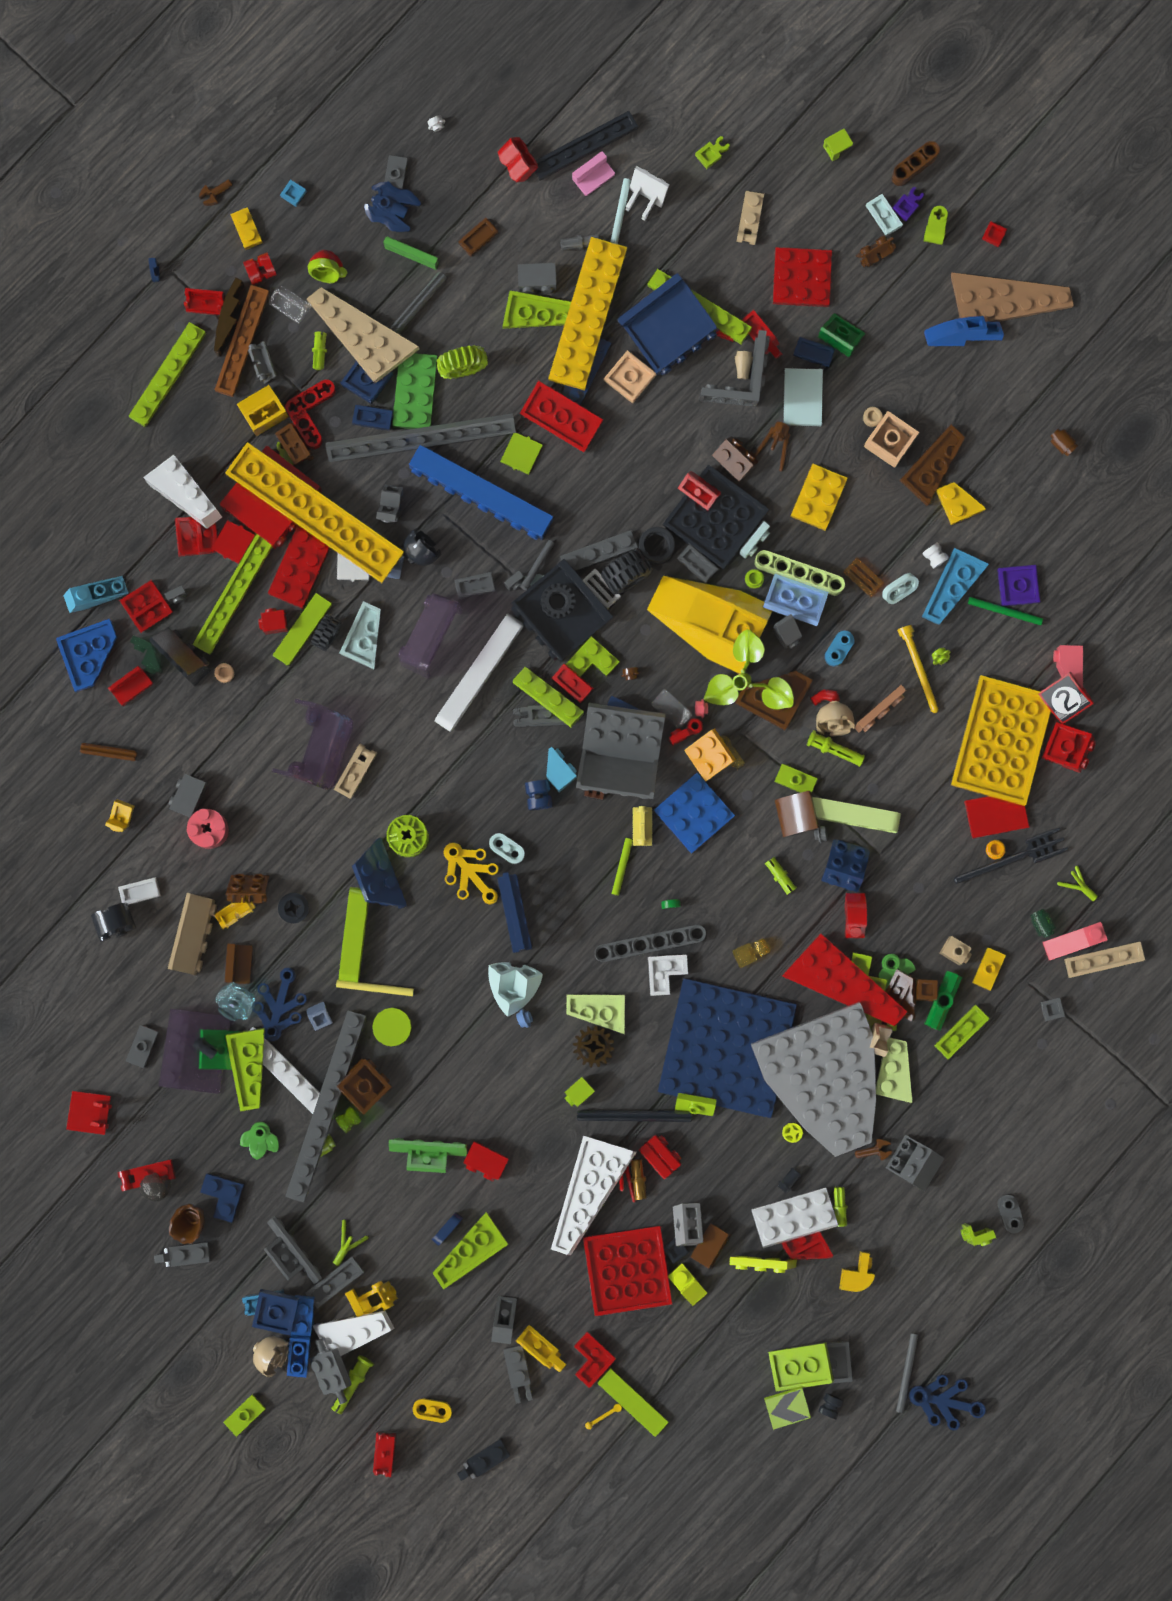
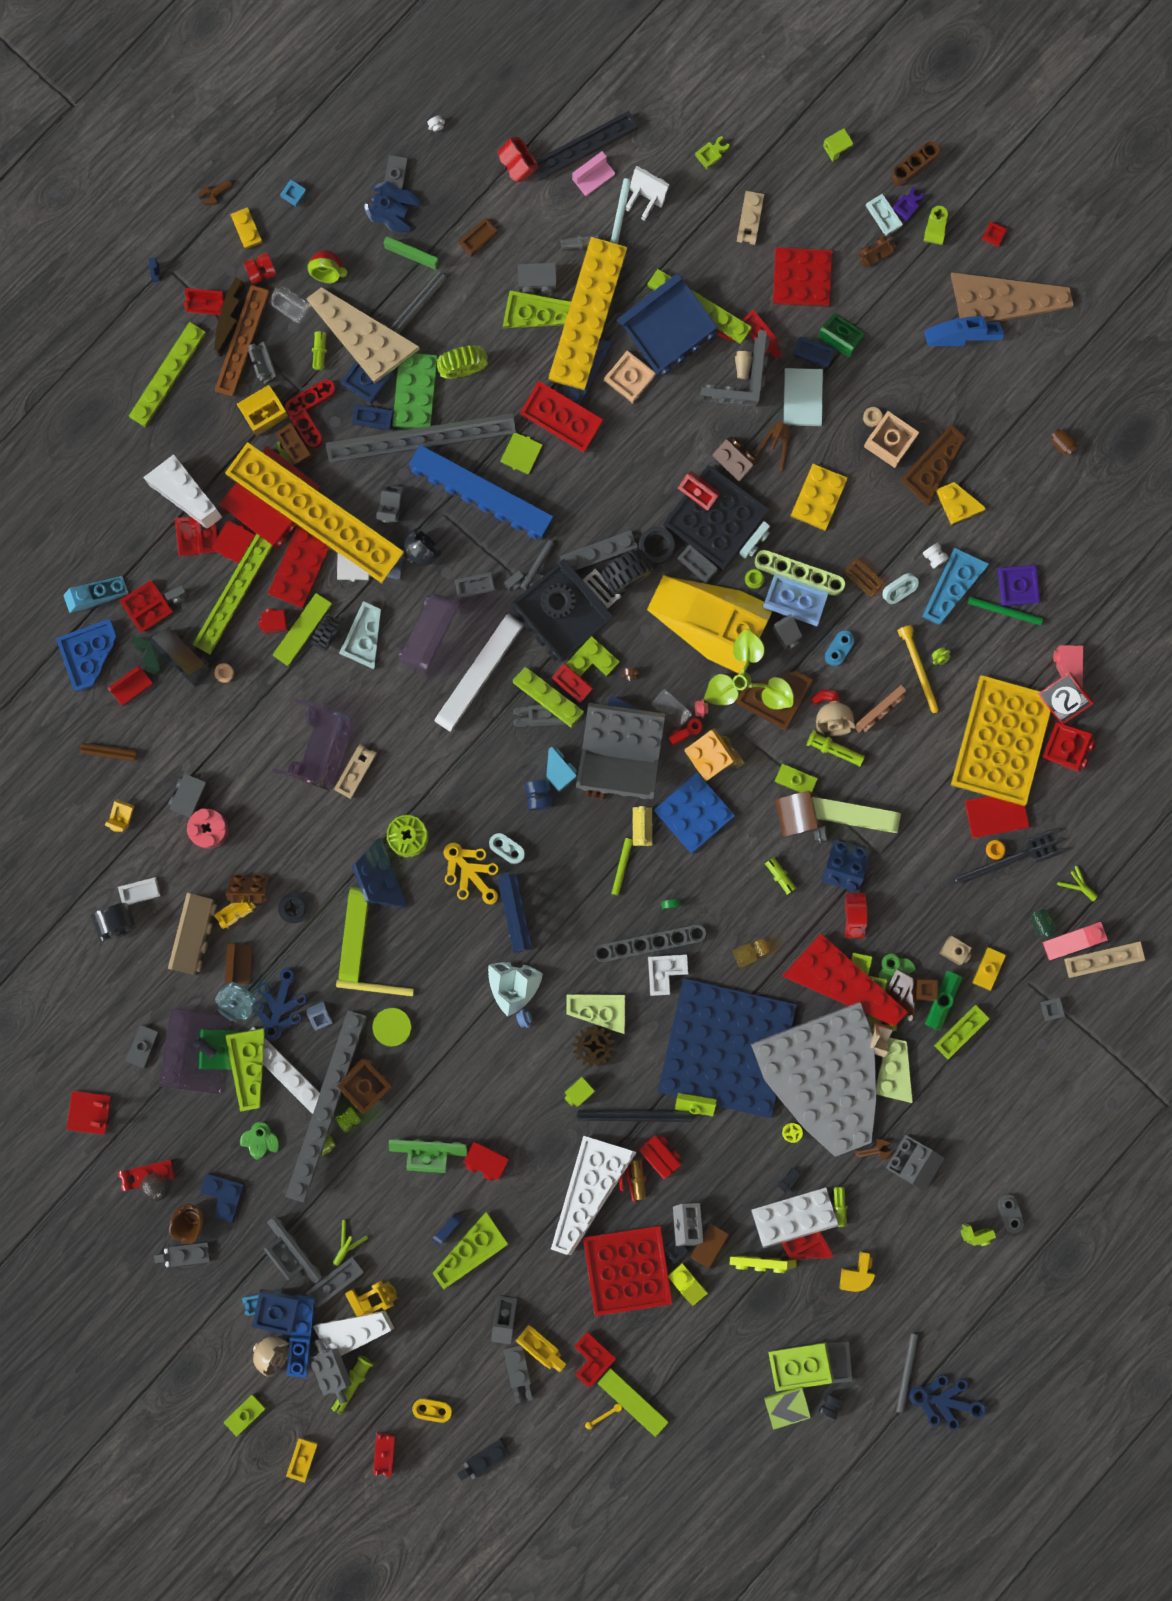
(302, 1459): none -> yellow plate

